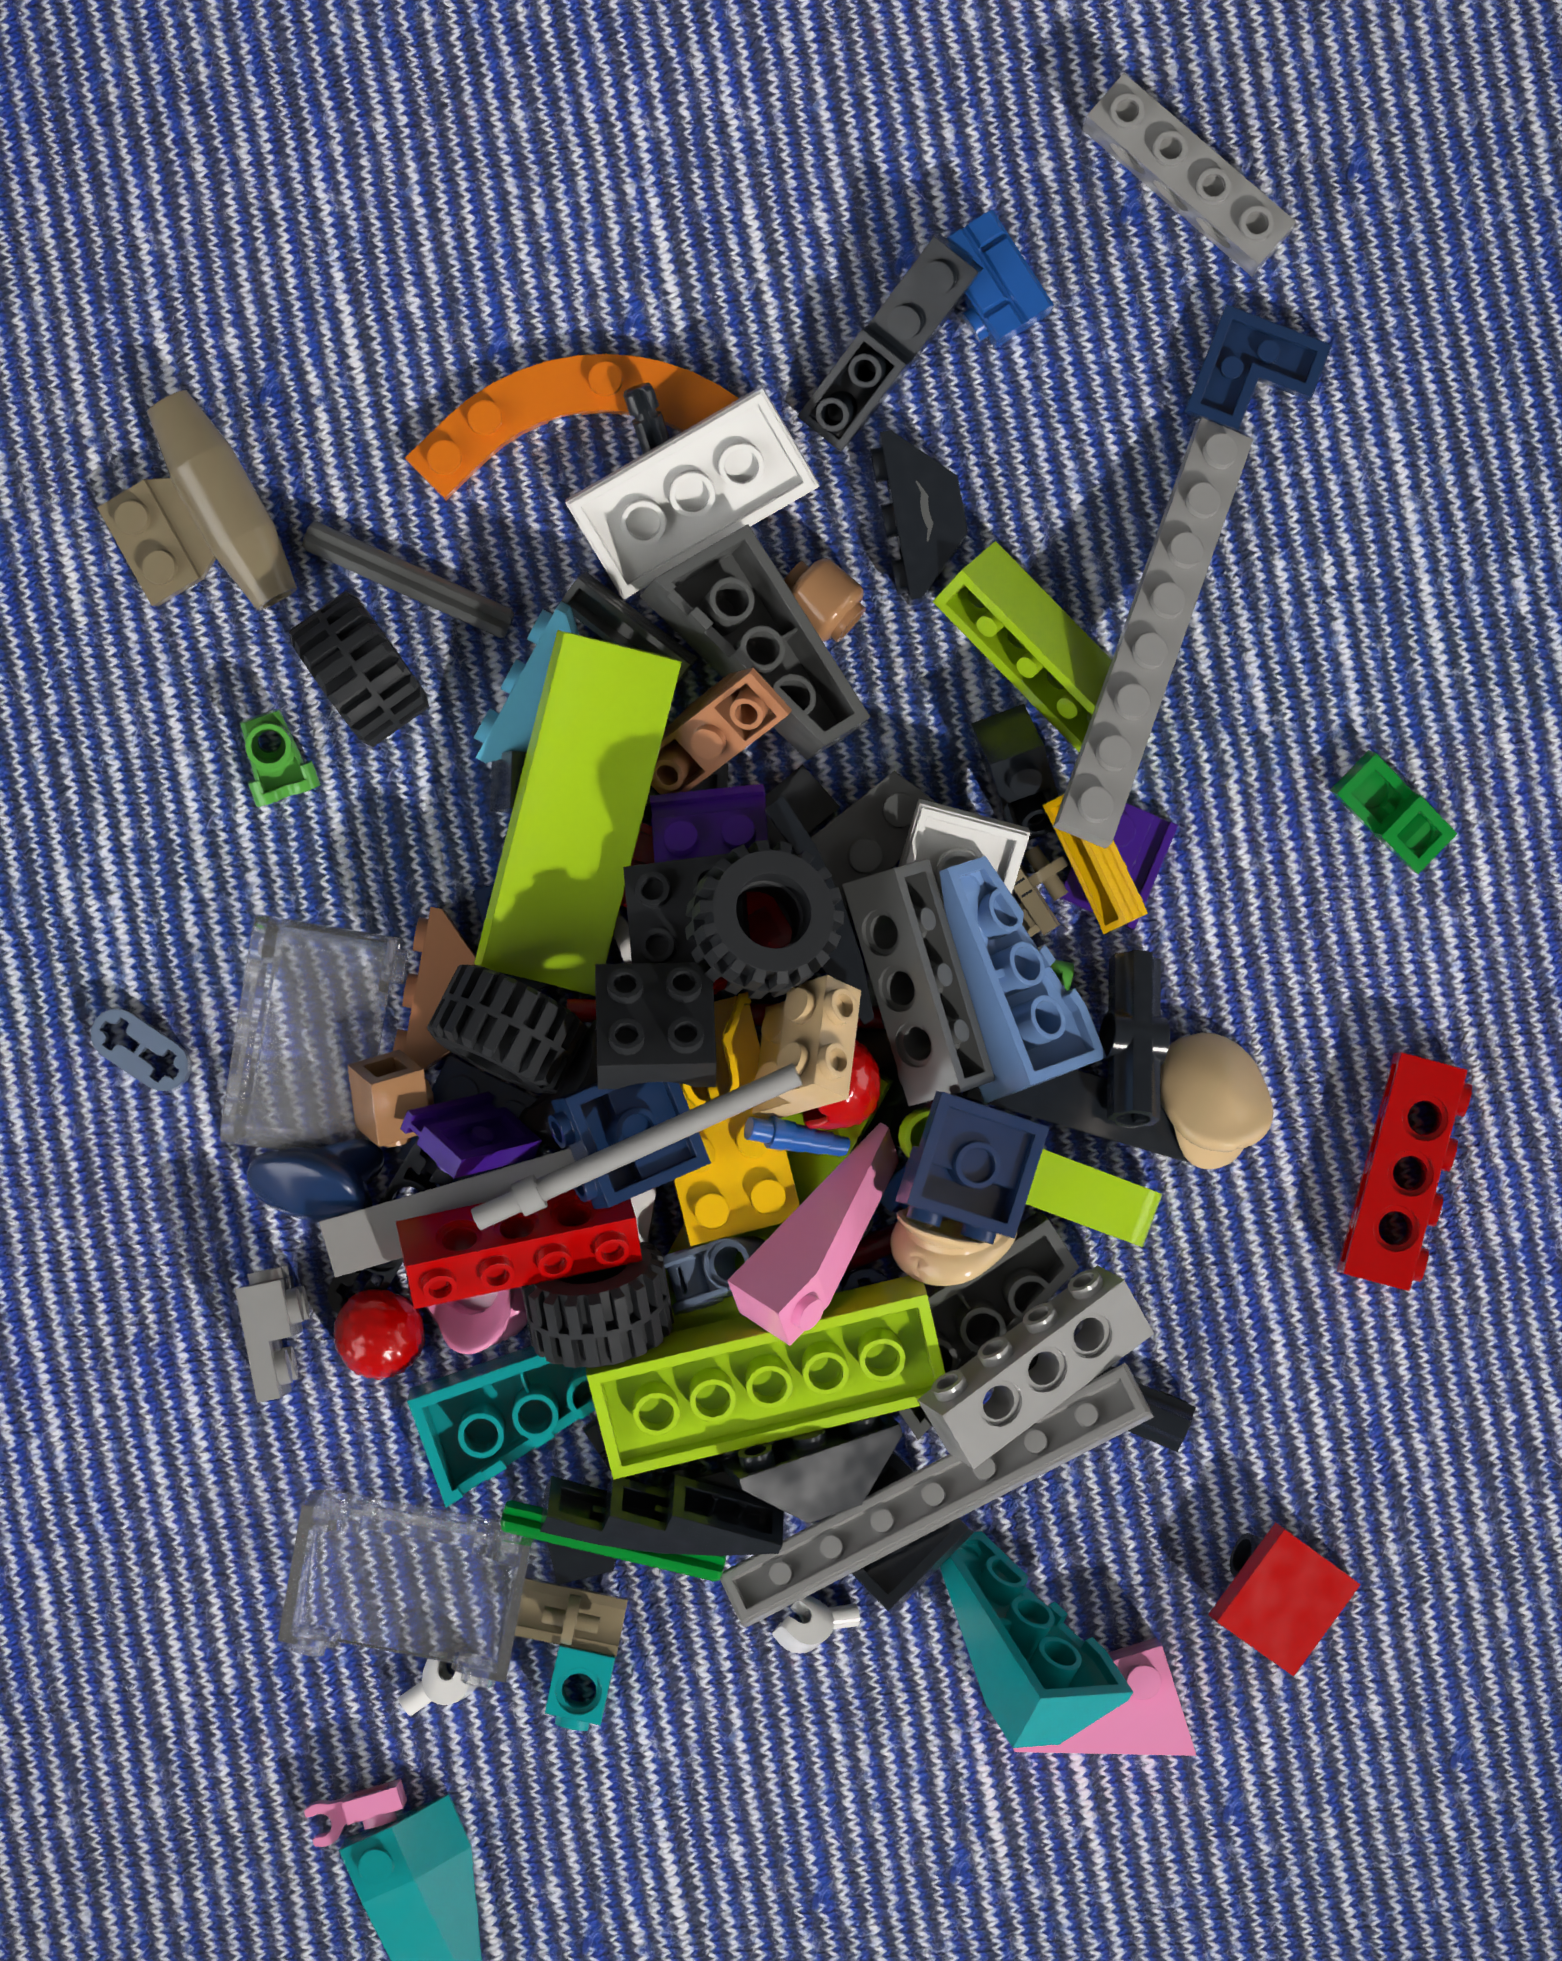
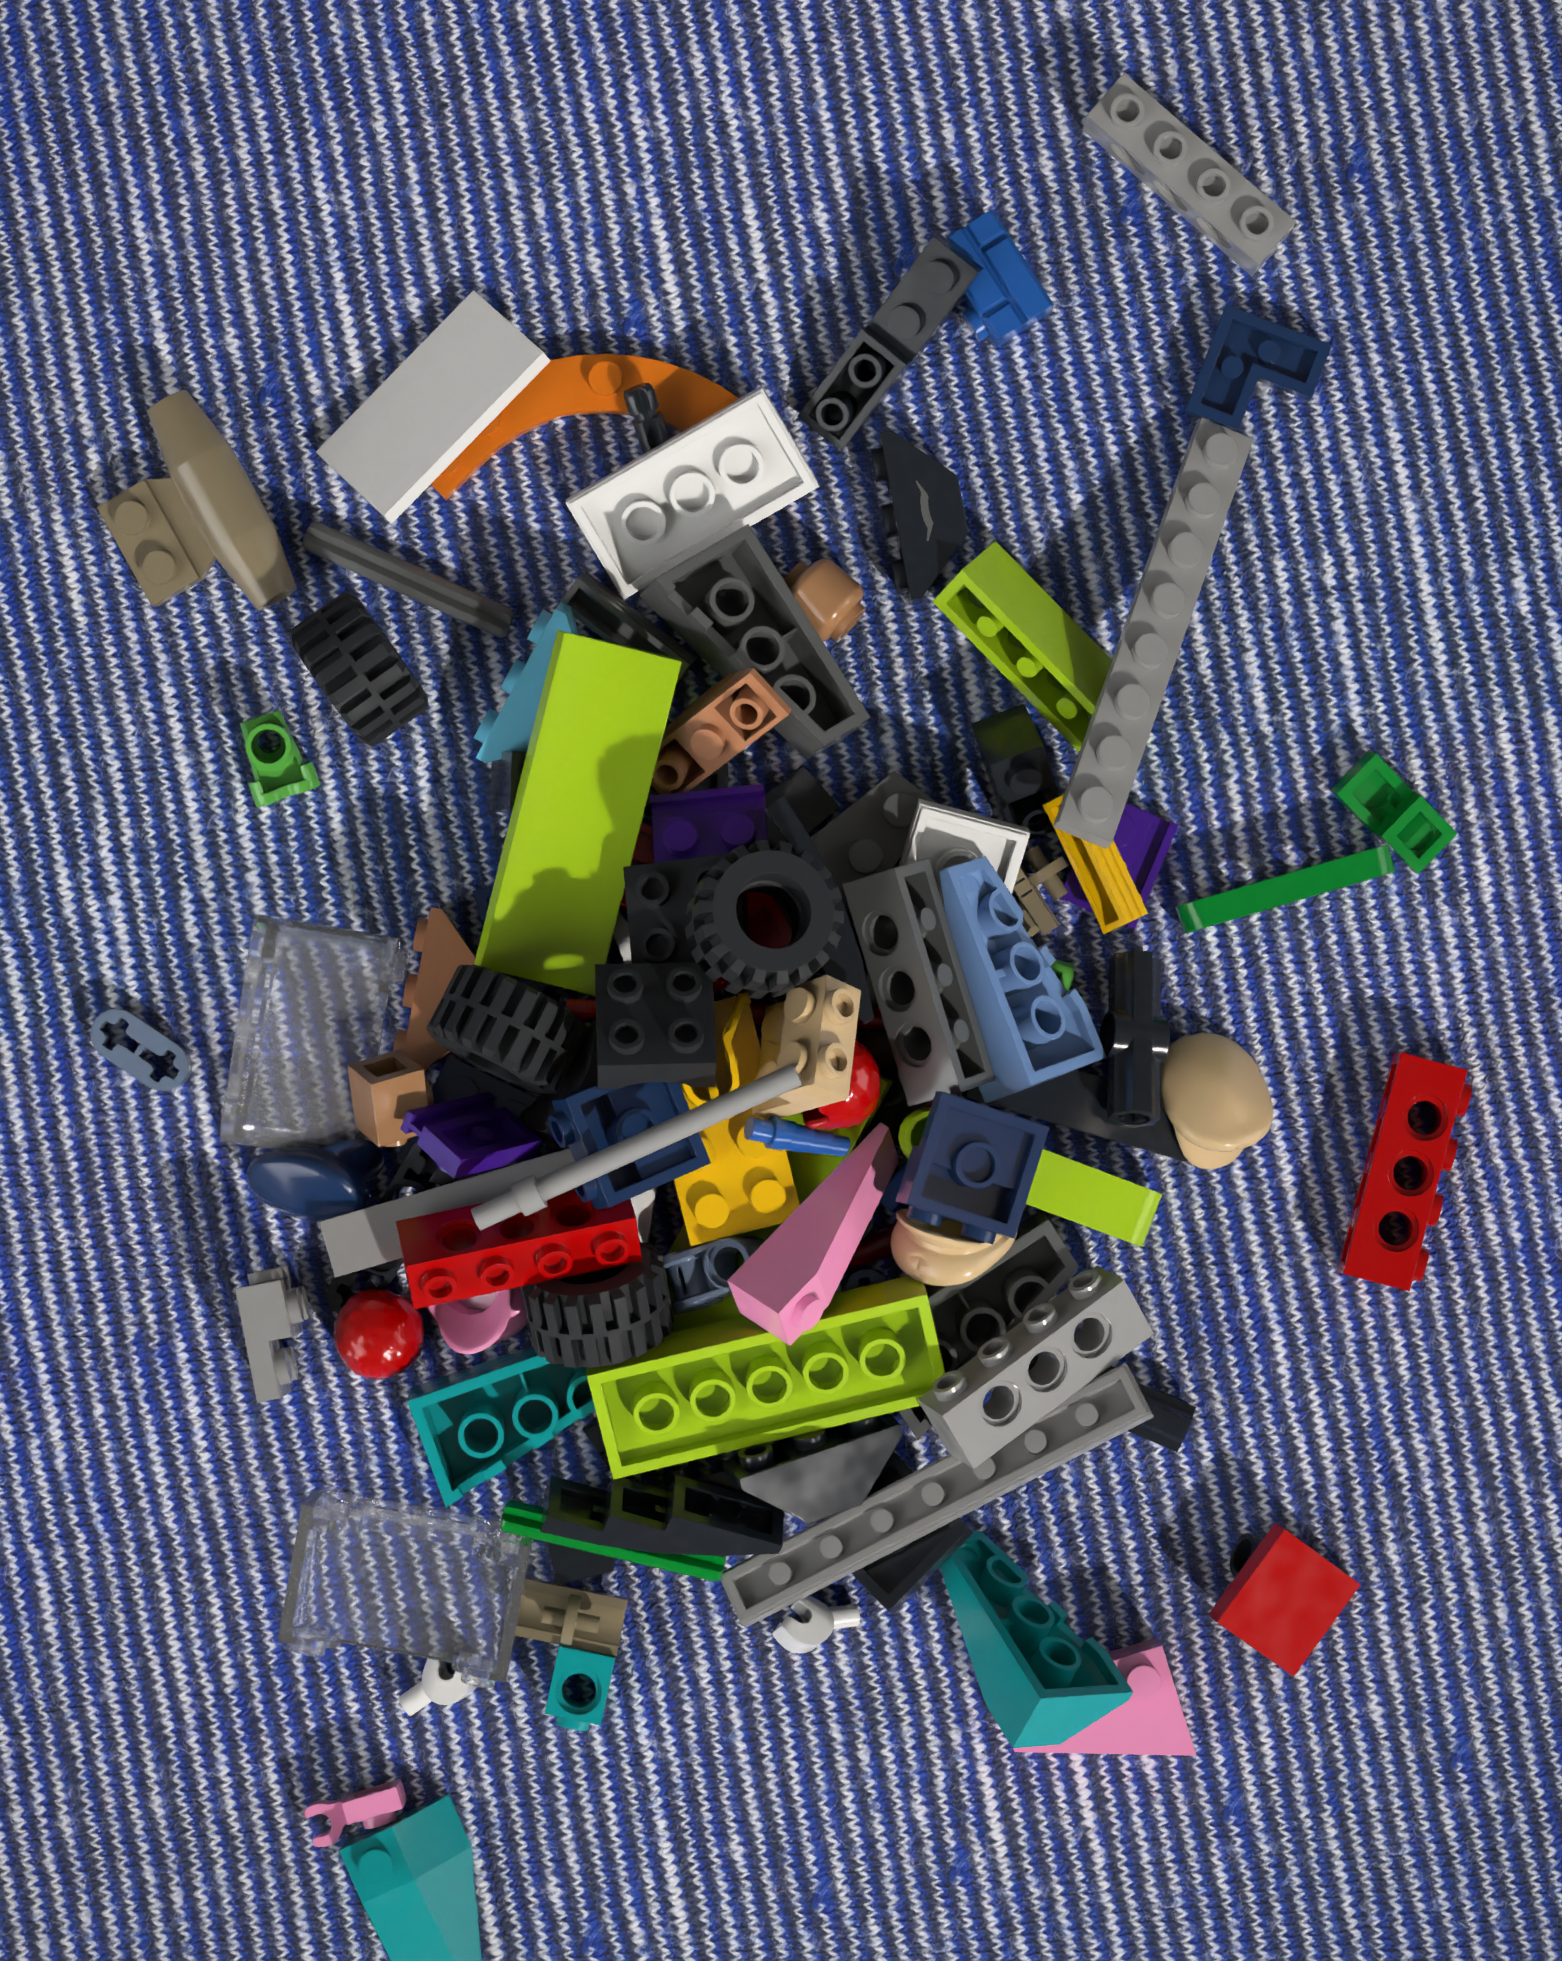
(433, 406): none -> white tile
(1285, 889): none -> green beam

